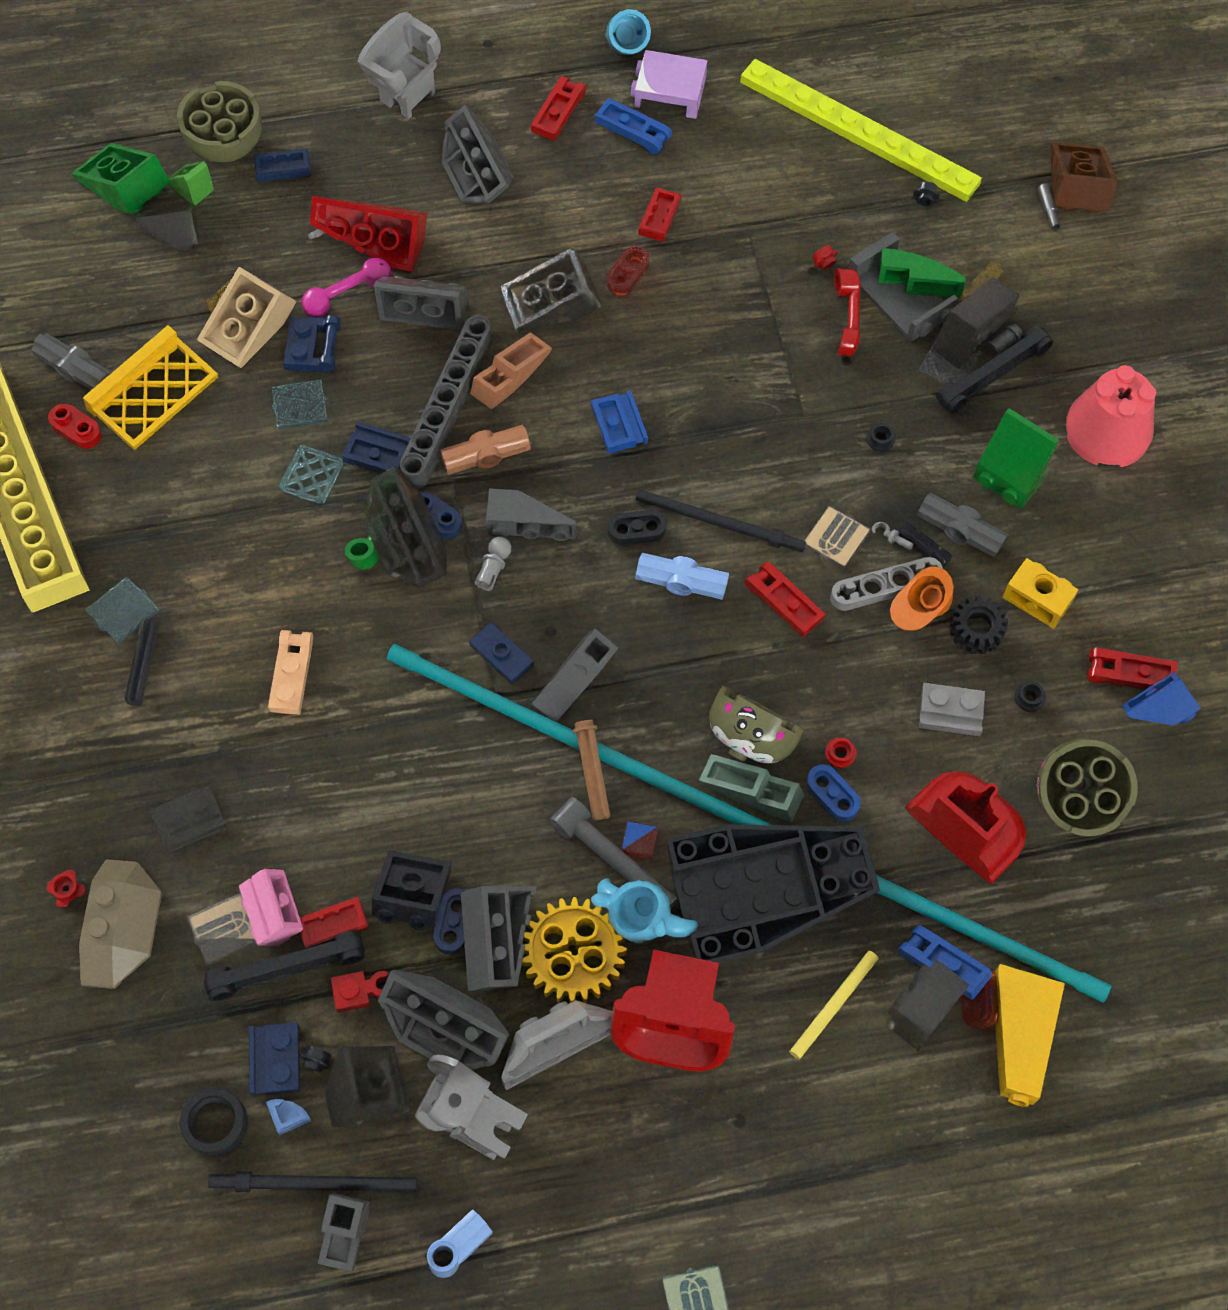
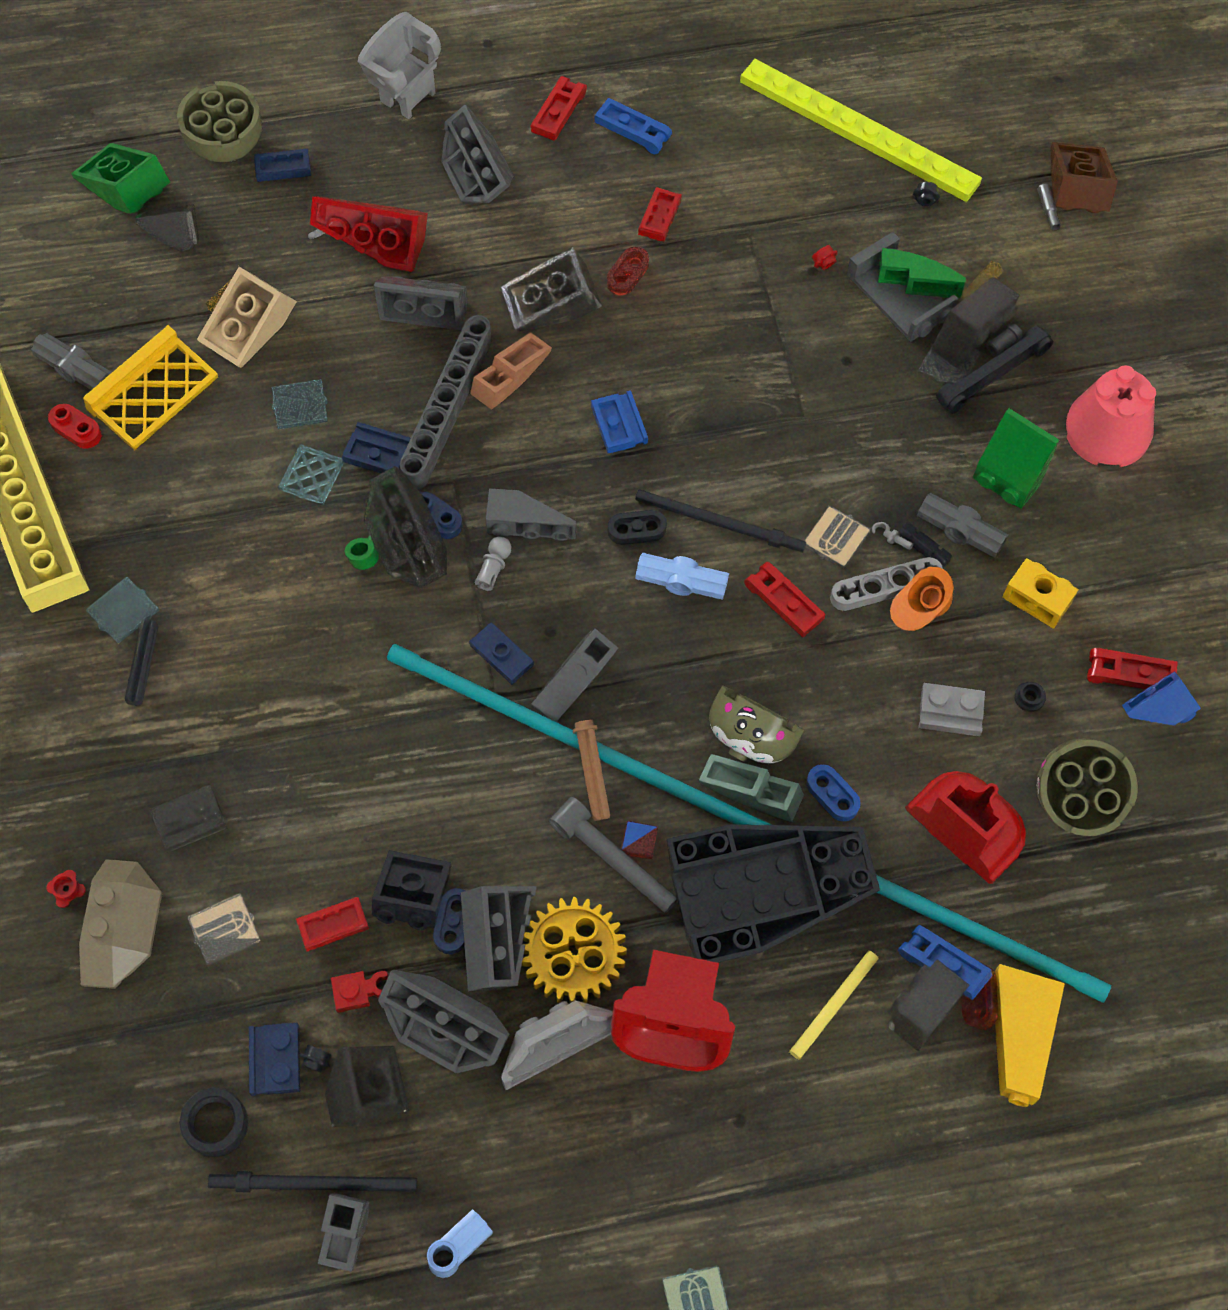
(192, 182): bright green slope -> none
(223, 982): black piece -> none
(270, 907): bright pink brick -> none
(287, 1115): medium blue tile -> none
(290, 673): light nougat plate -> none
(303, 340): dark blue plate -> none
(316, 300): dark pink piece -> none
(469, 1105): light grey piece -> none
(485, 449): nougat piece -> none
(628, 32): medium azure piece -> none
(640, 911): medium azure piece -> none
(670, 80): lavender panel -> none
(844, 745): red plate -> none
(848, 285): red piece -> none
(884, 431): black plate -> none
(984, 610): black tyre -> none

